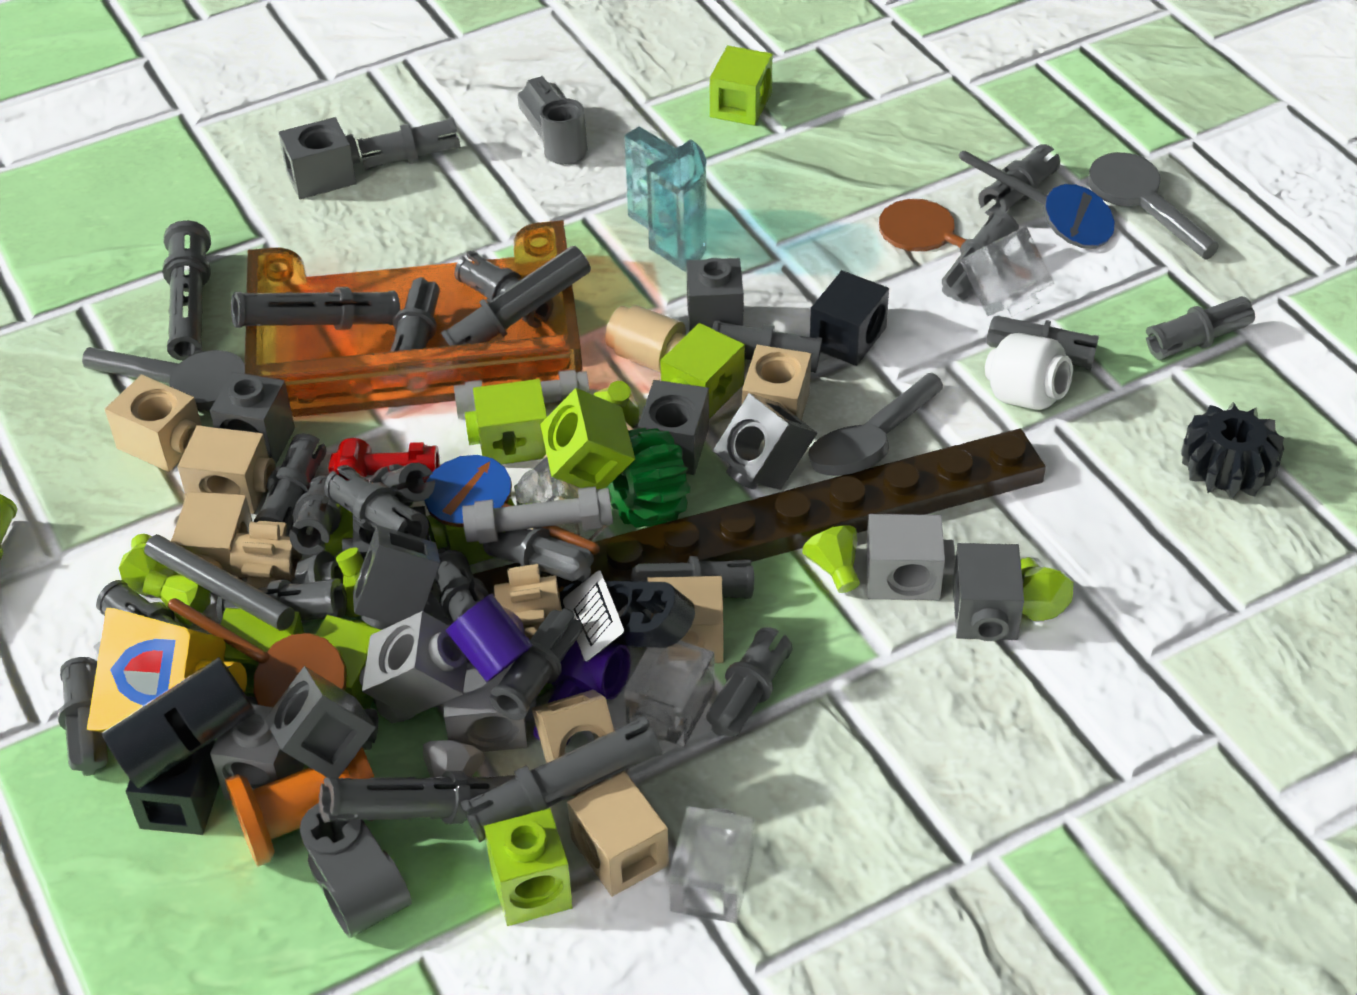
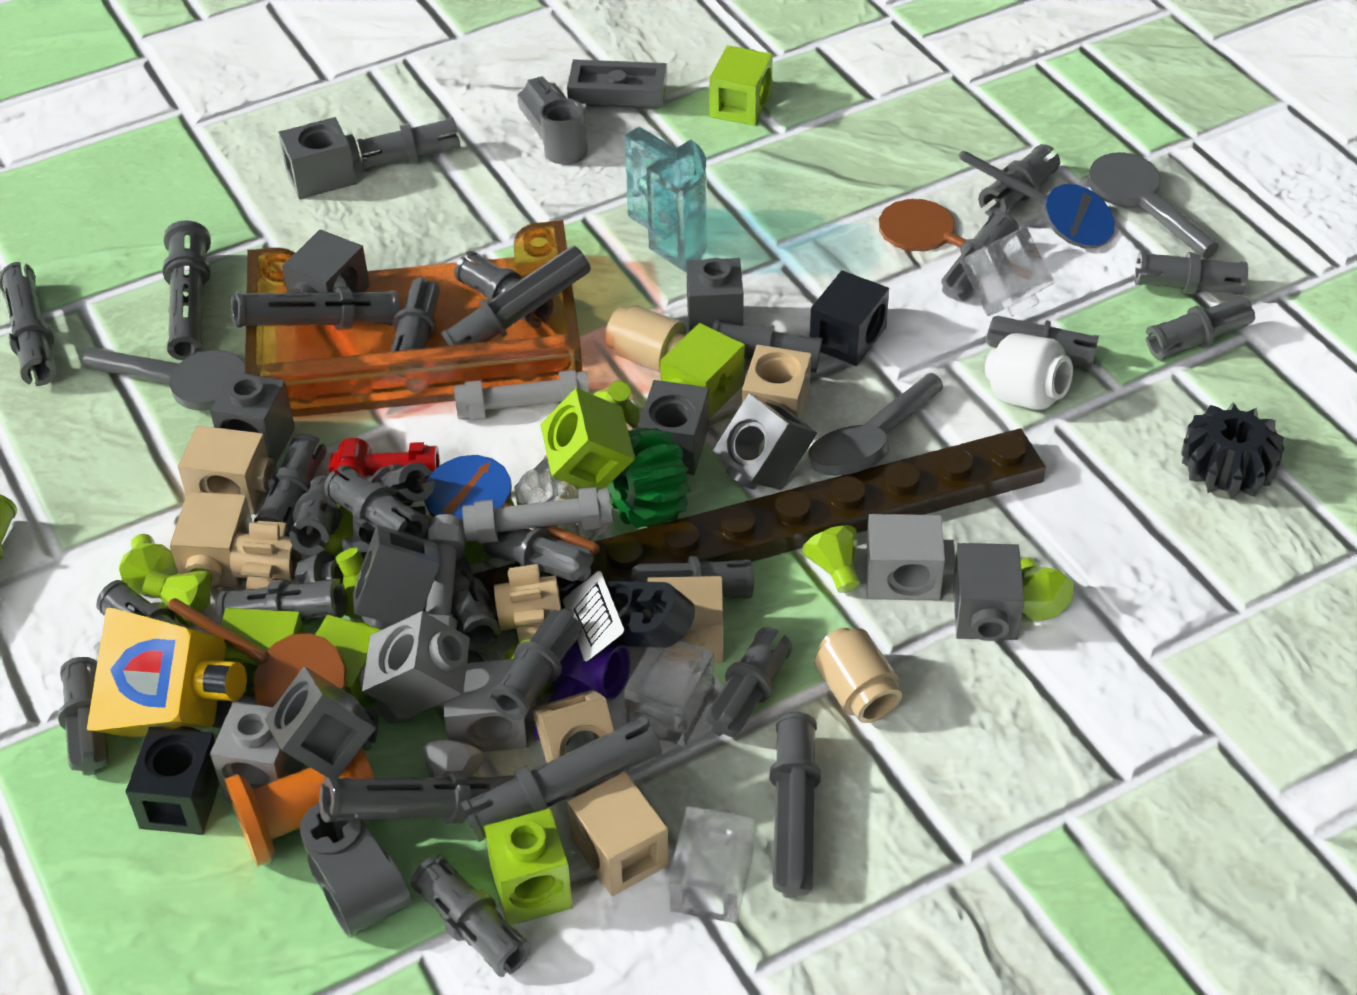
(30, 333): none -> dark grey pin
(153, 422): tan brick -> none
(178, 723): black pin -> none
(220, 582): dark grey bar -> none
(325, 264): none -> dark grey brick
(449, 536): none -> light grey bar
(471, 915): none -> dark grey pin
(490, 637): dark purple axle -> none
(508, 421): lime brick -> none
(617, 83): none -> dark grey plate
(795, 779): none -> dark grey axle
(858, 674): none -> tan brick
(1191, 273): none -> dark grey pin

